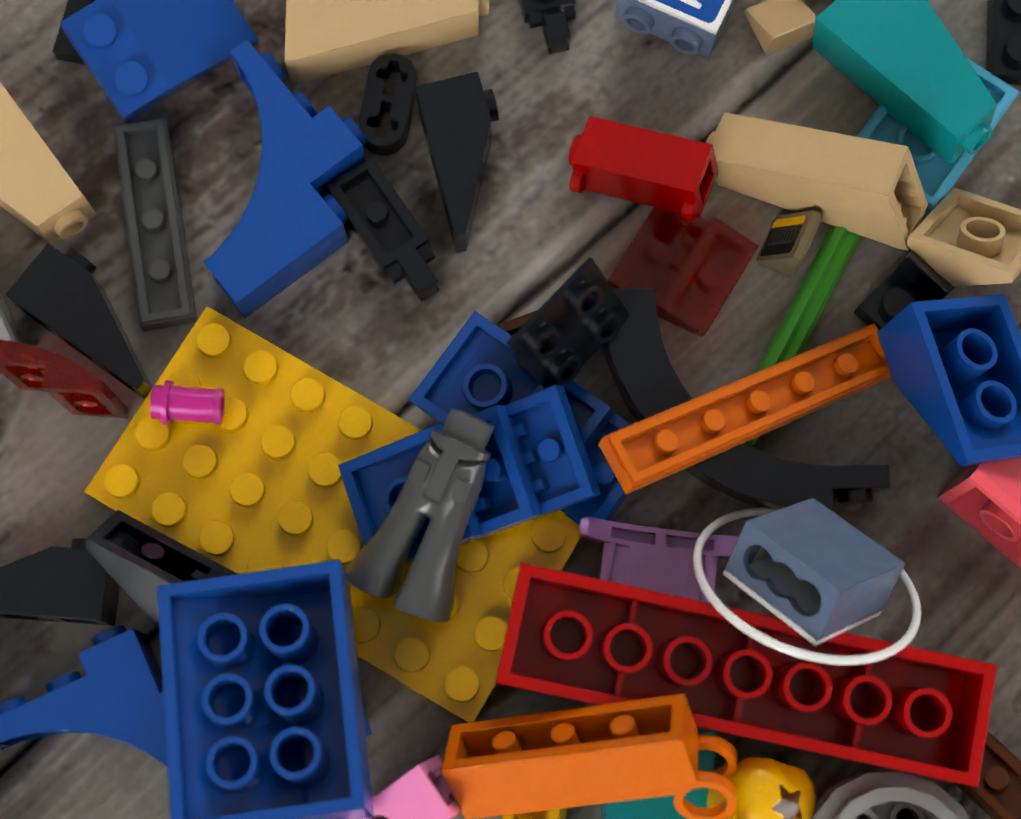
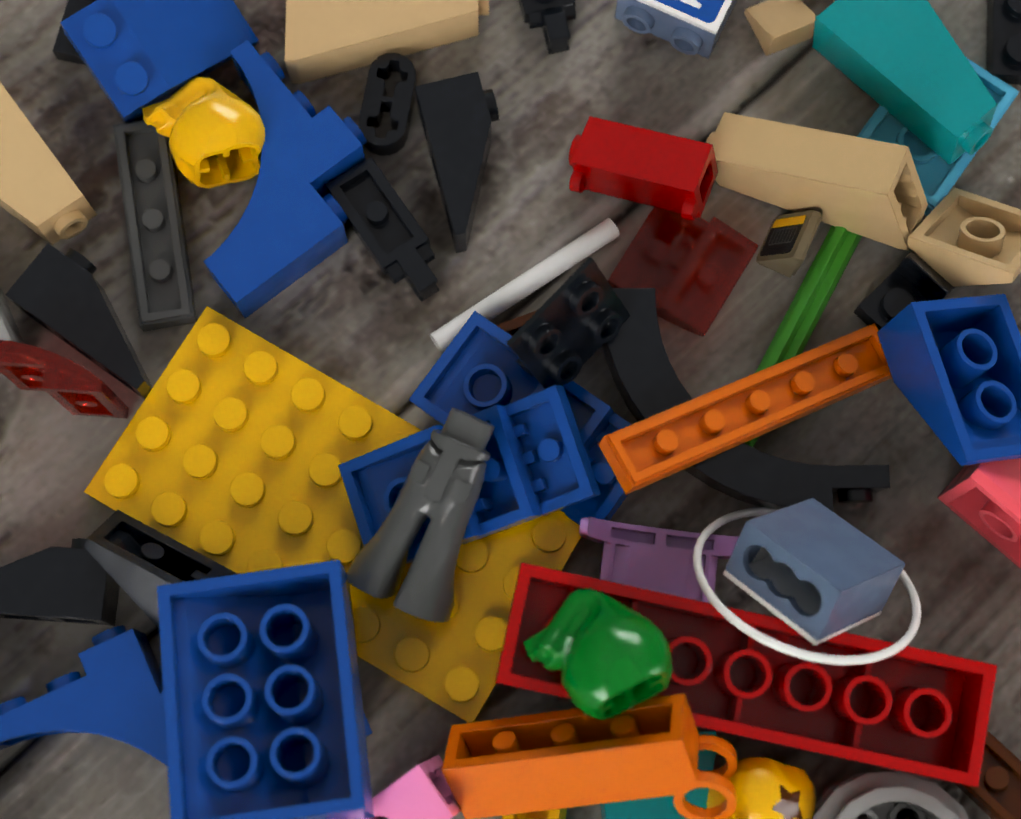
(186, 404): dark pink pin -> none
(210, 133): none -> yellow piece
(530, 280): none -> white bar
(605, 653): none -> green piece

